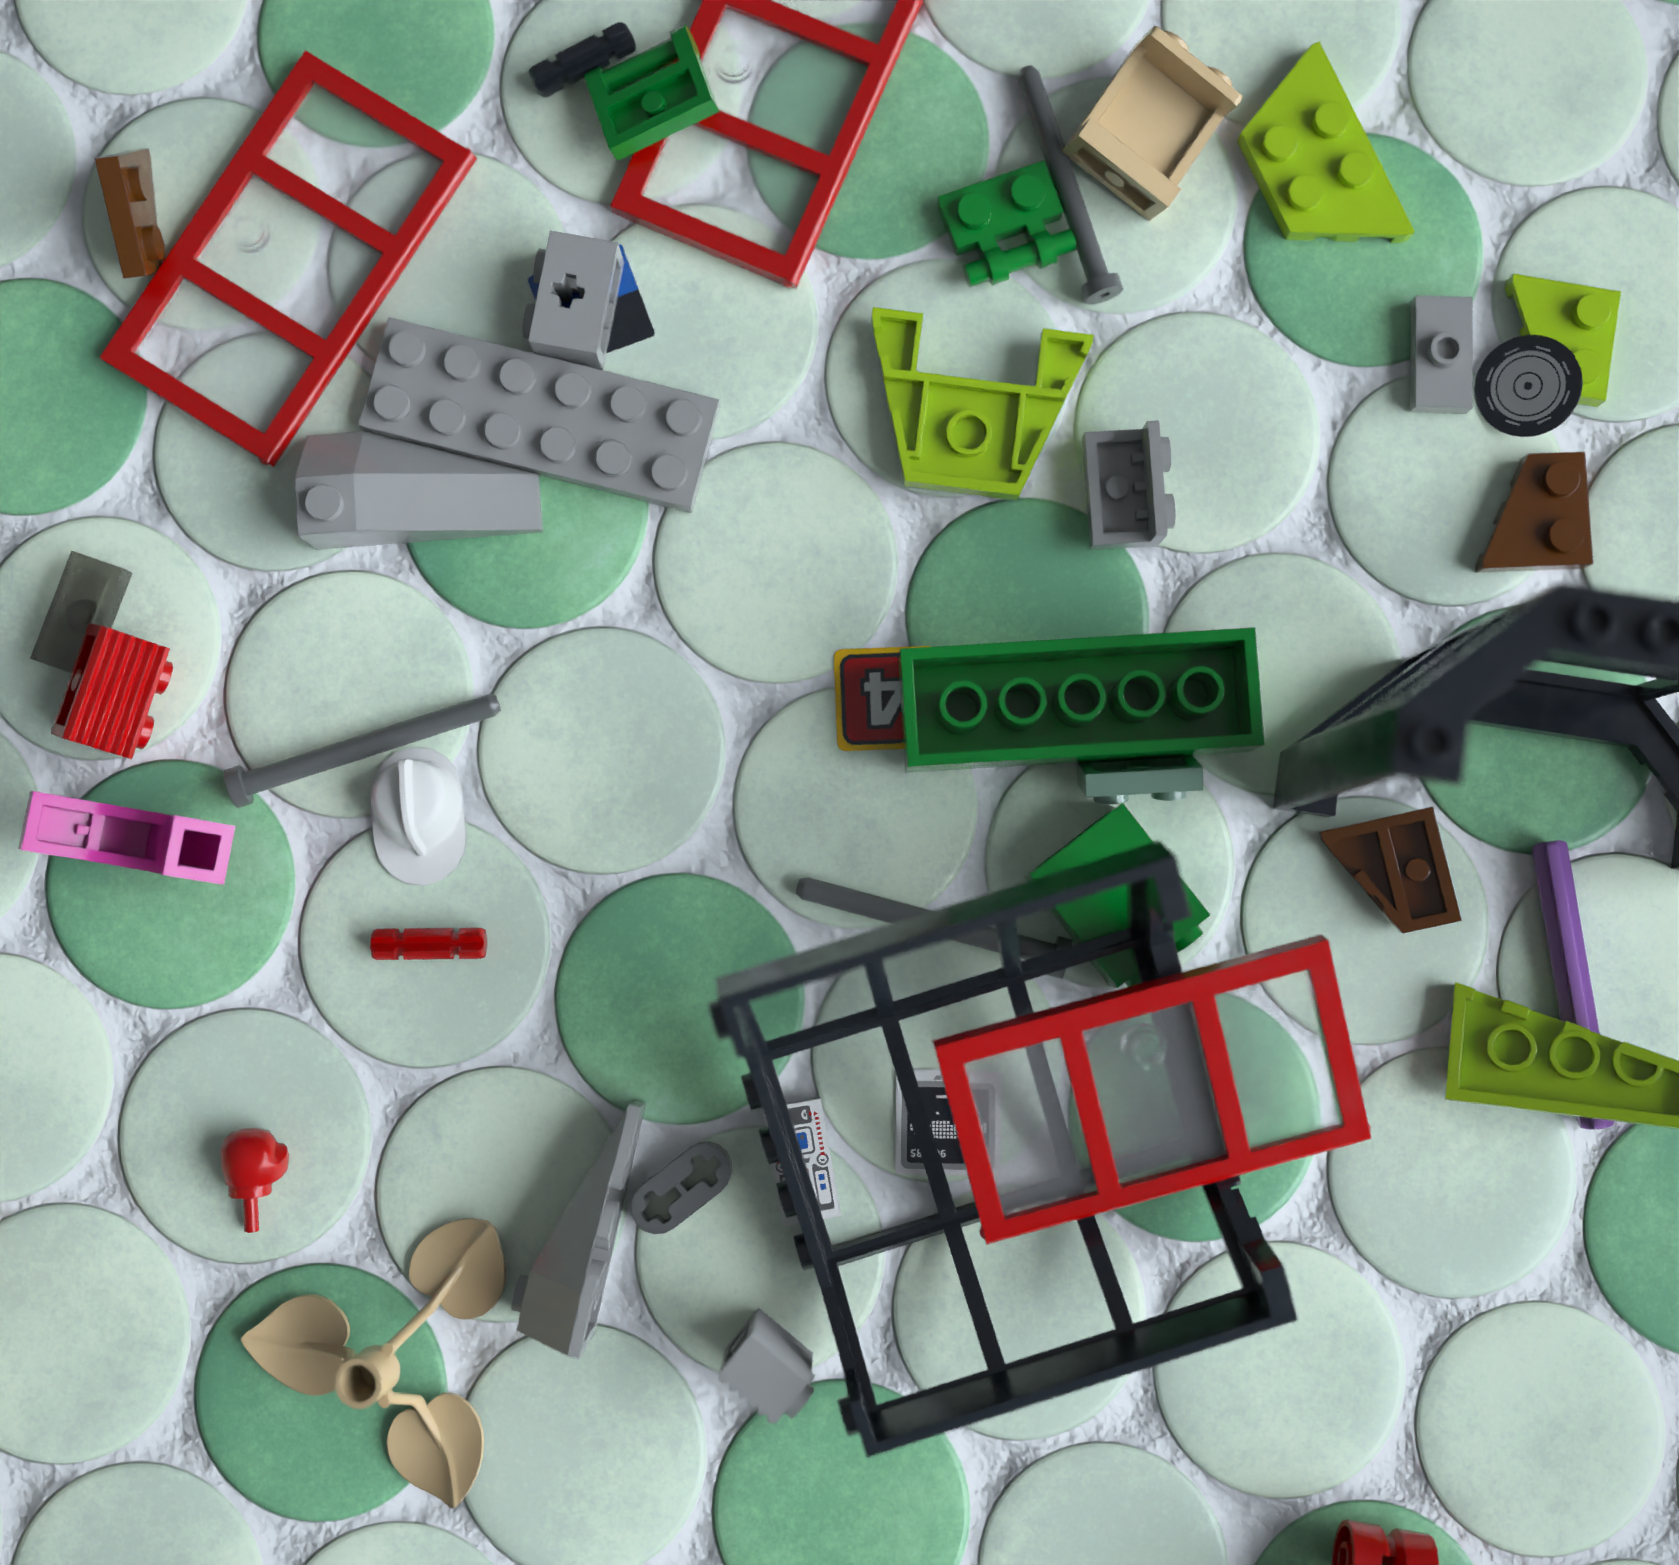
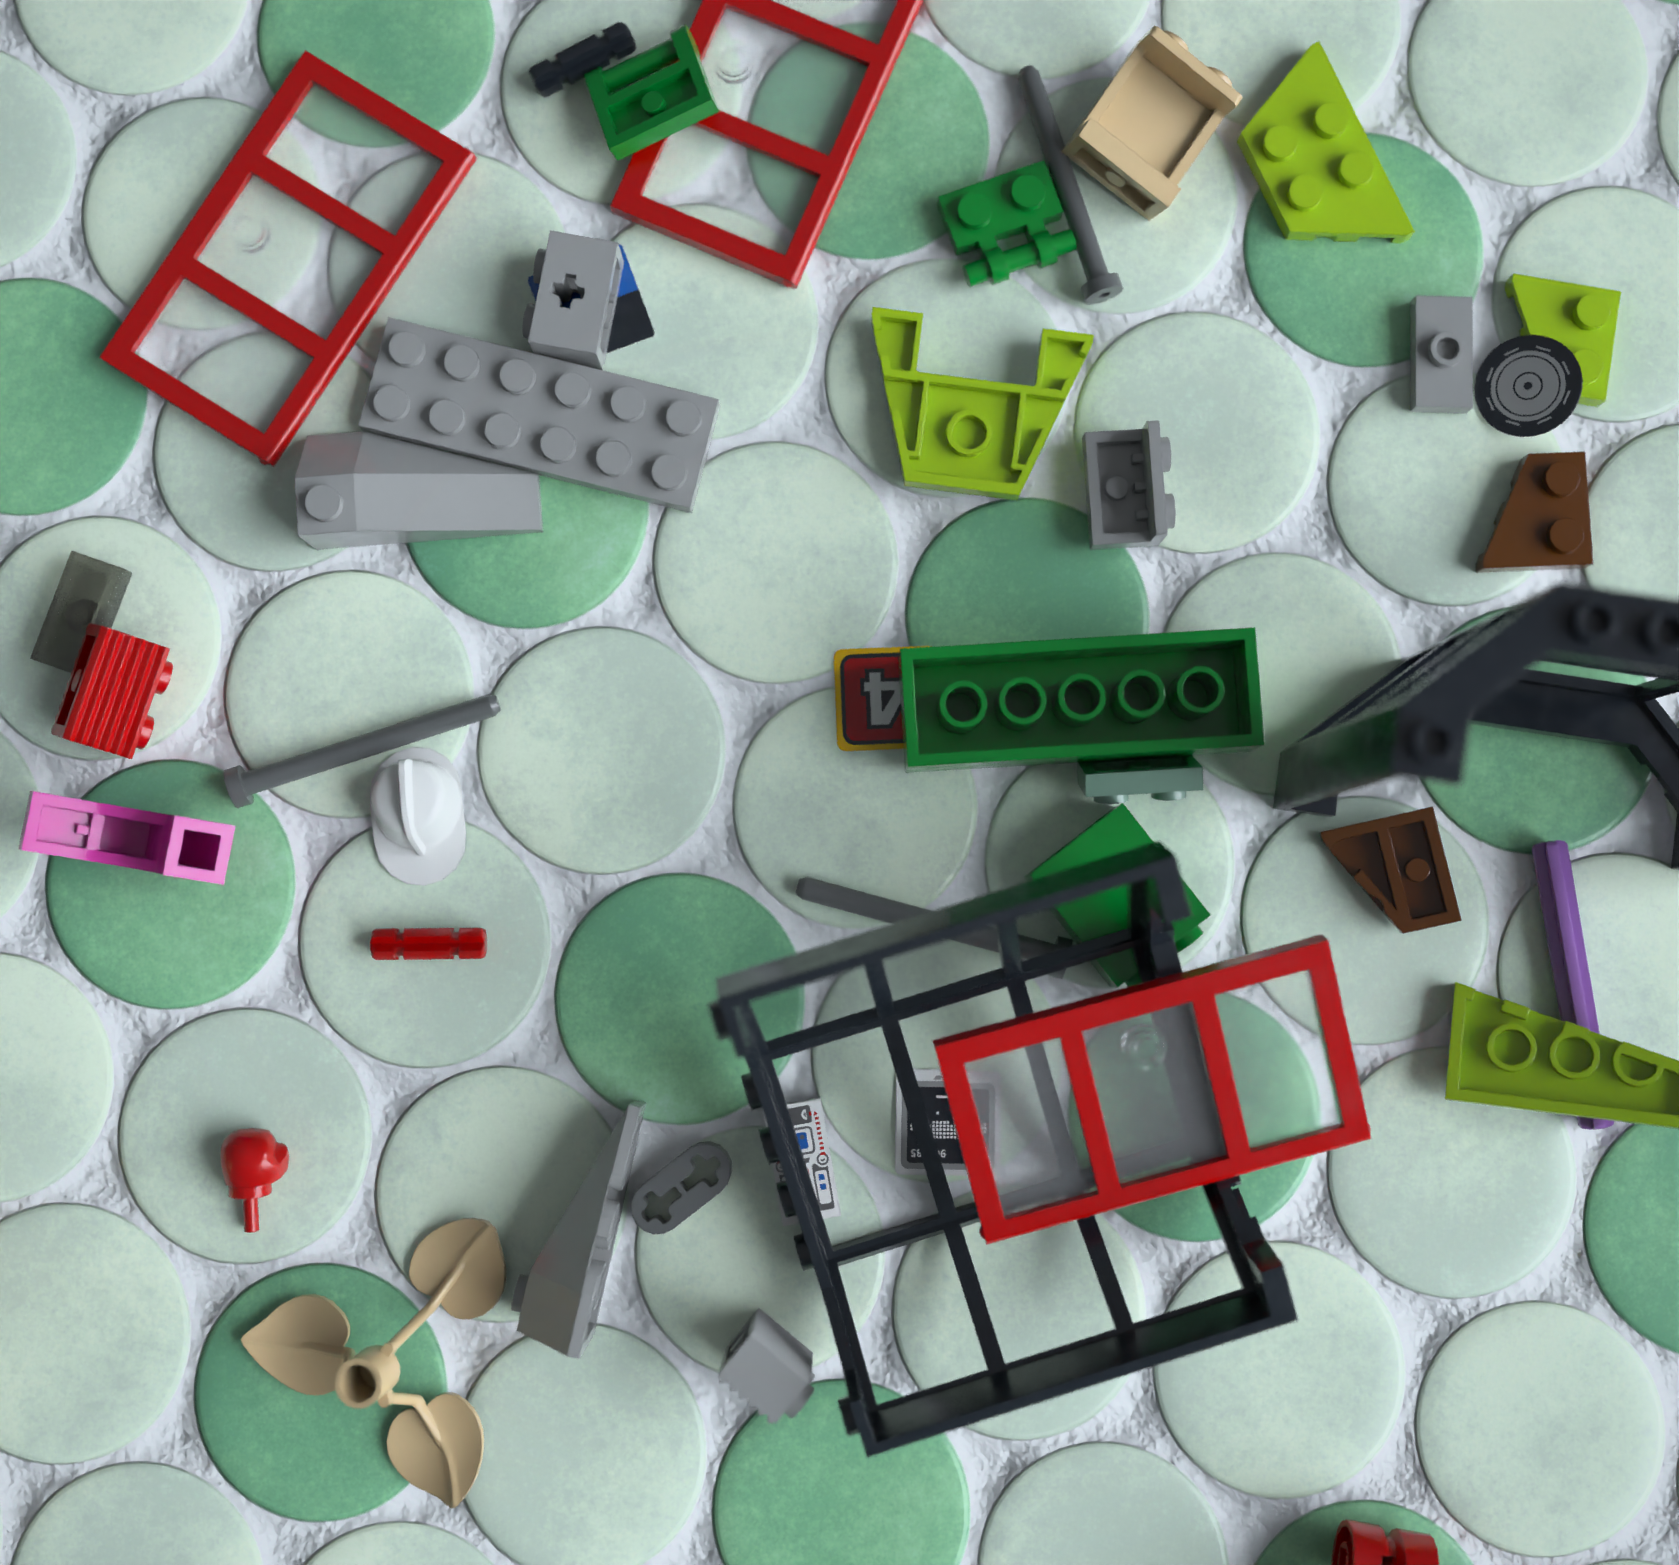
(131, 210): reddish brown wing -> none

